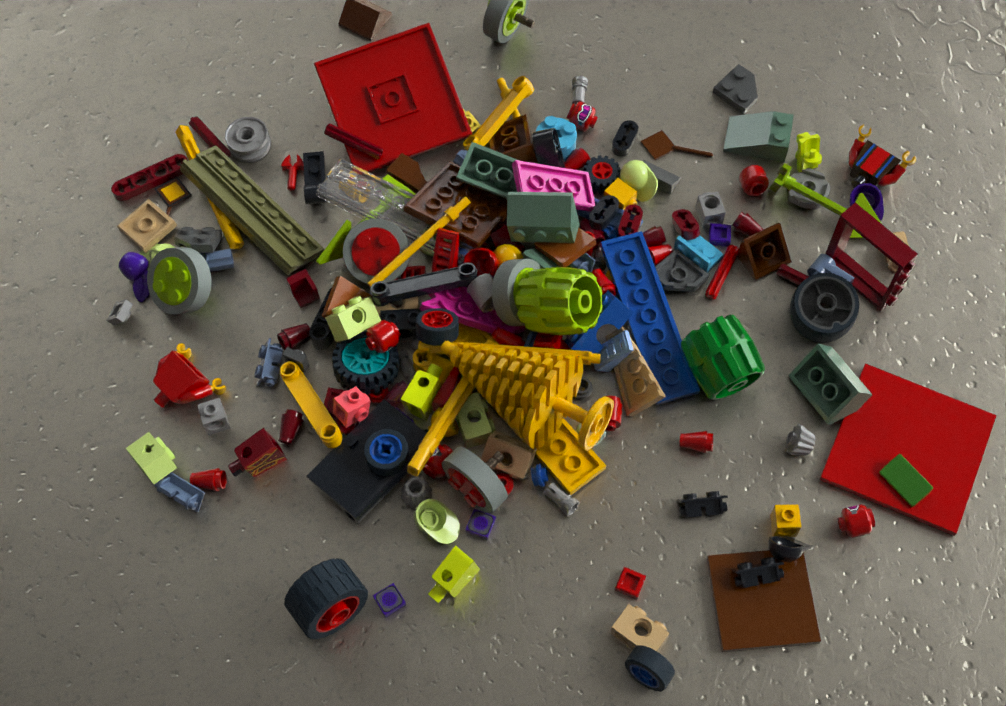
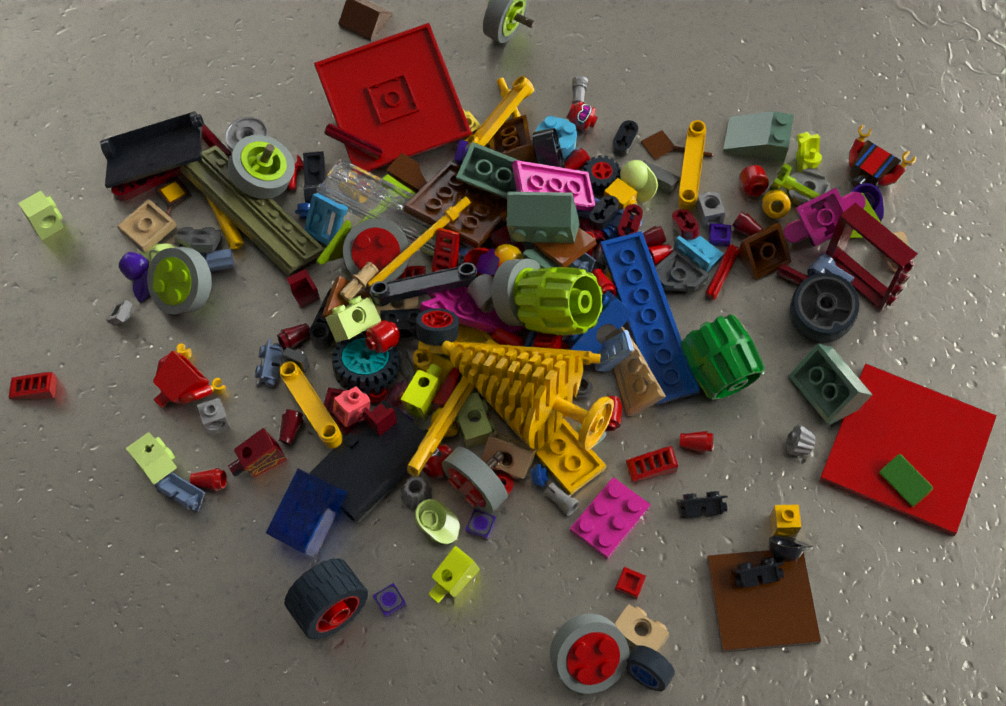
(42, 214): none -> yellowish green brick
(47, 392): none -> red slope
(153, 149): none -> black door
(261, 166): none -> wheel
(302, 210): none -> blue plate
(306, 512): none -> clear blue brick
(319, 218): none -> dark azure plate
(359, 281): none -> tan axle
(380, 418): none -> dark red panel
(381, 462): wheel -> none
(461, 152): none -> dark purple tile
(488, 263): none -> dark purple sticker
(589, 653): none -> wheel
(610, 518): none -> dark pink plate
(649, 457): none -> red slope
(692, 165): none -> yellow piece
(738, 89): dark grey plate -> none
(776, 211): none -> yellow head
(820, 216): none -> dark pink brick
(856, 521): red head -> none

